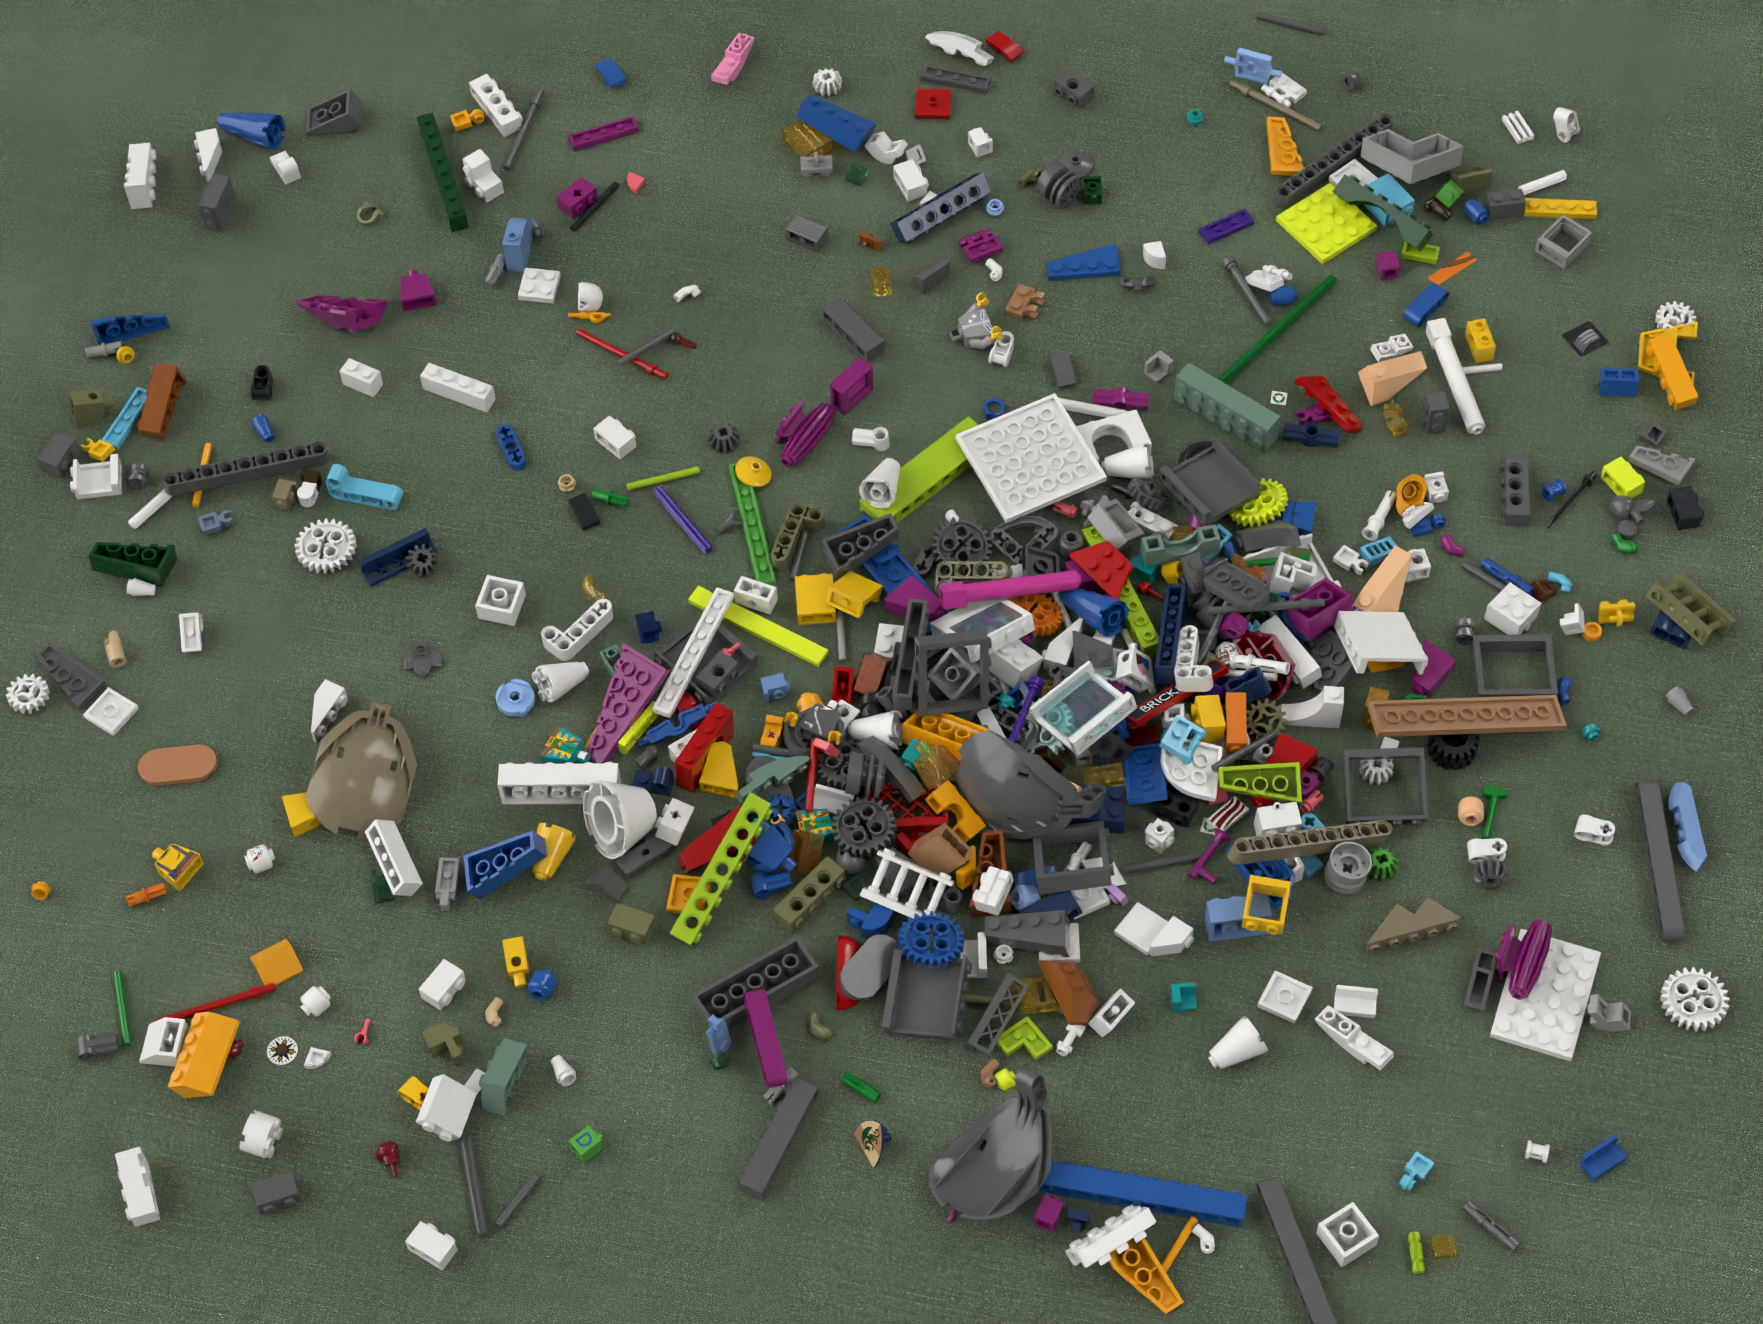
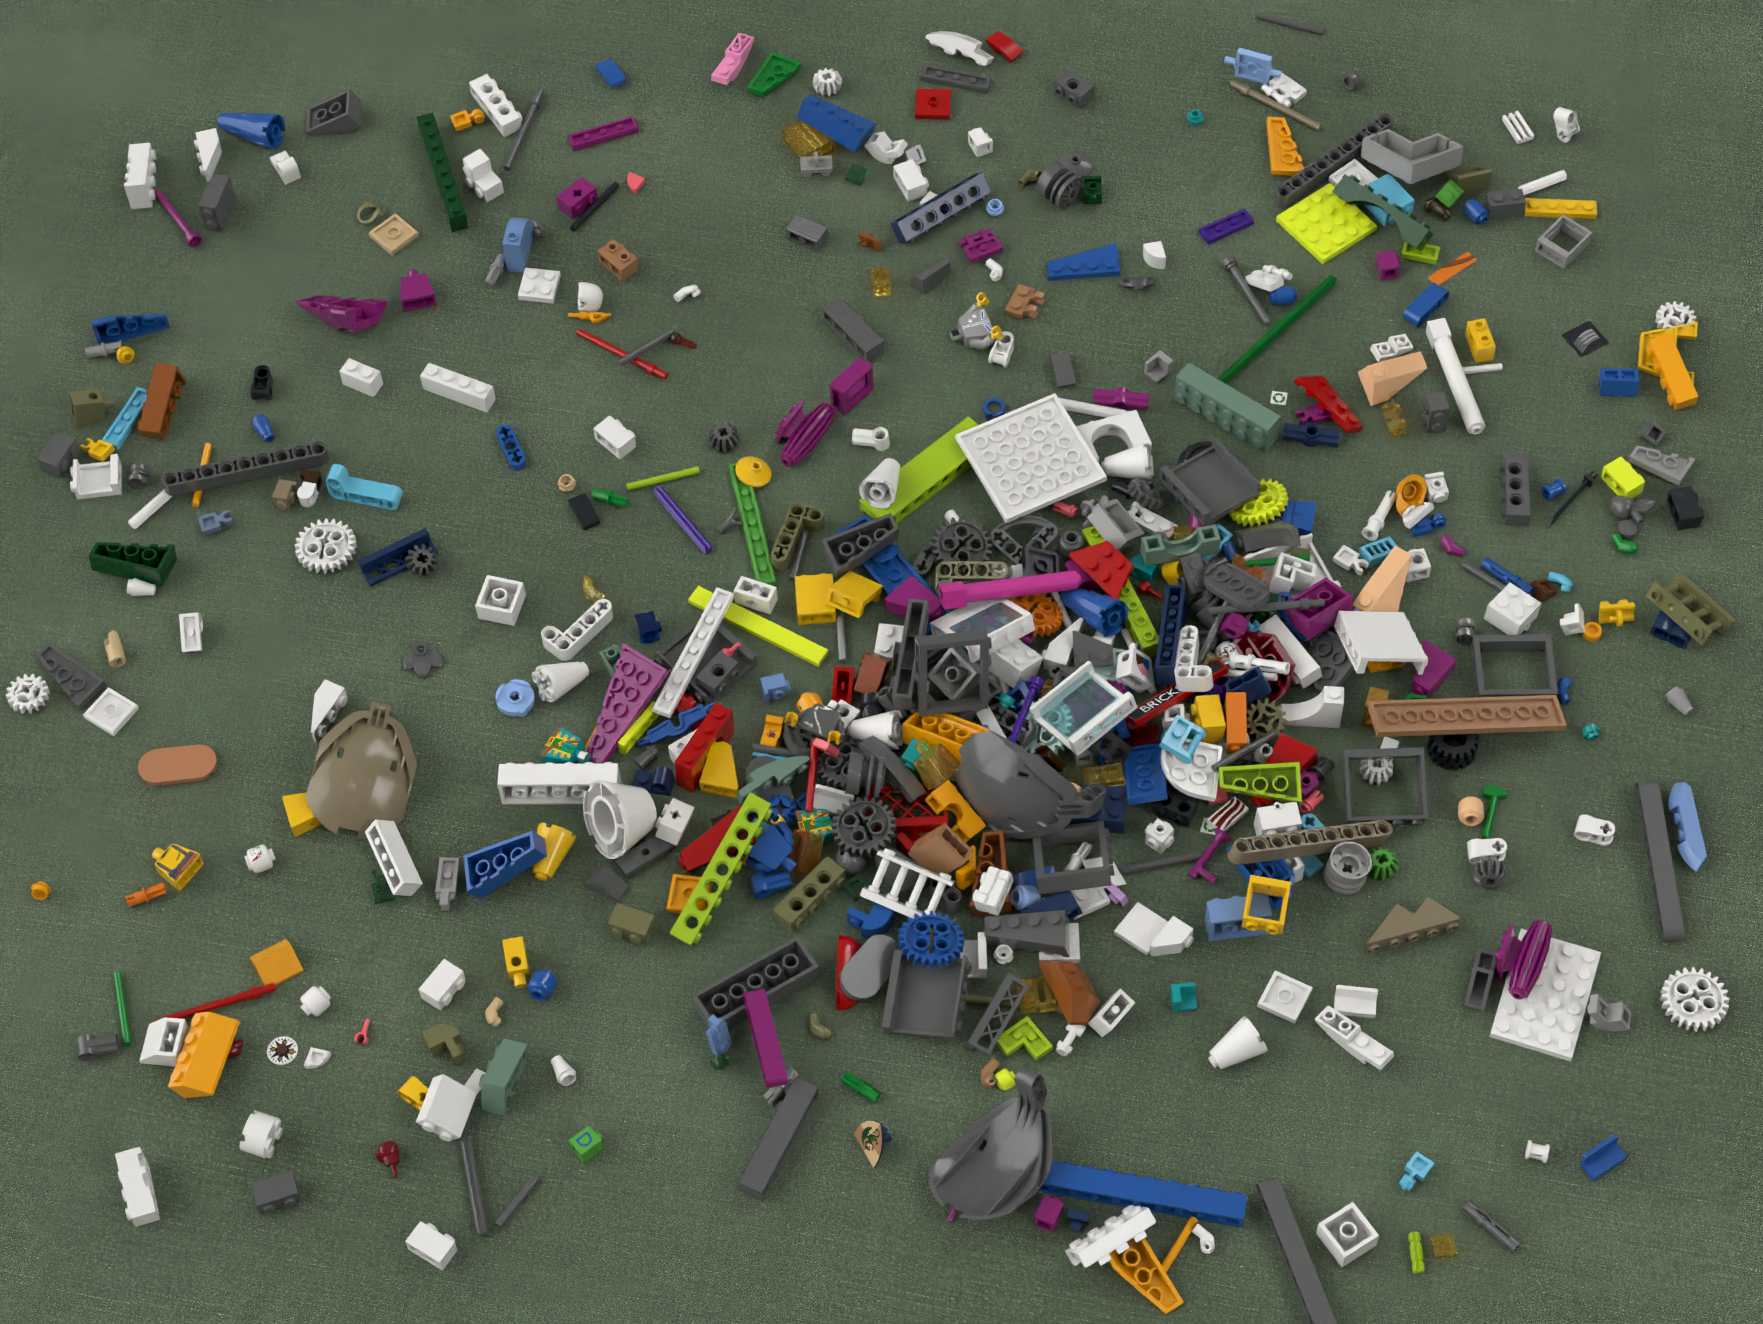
(192, 237): none -> magenta piece
(393, 234): none -> tan tile
(618, 260): none -> medium nougat brick
(773, 73): none -> green wing

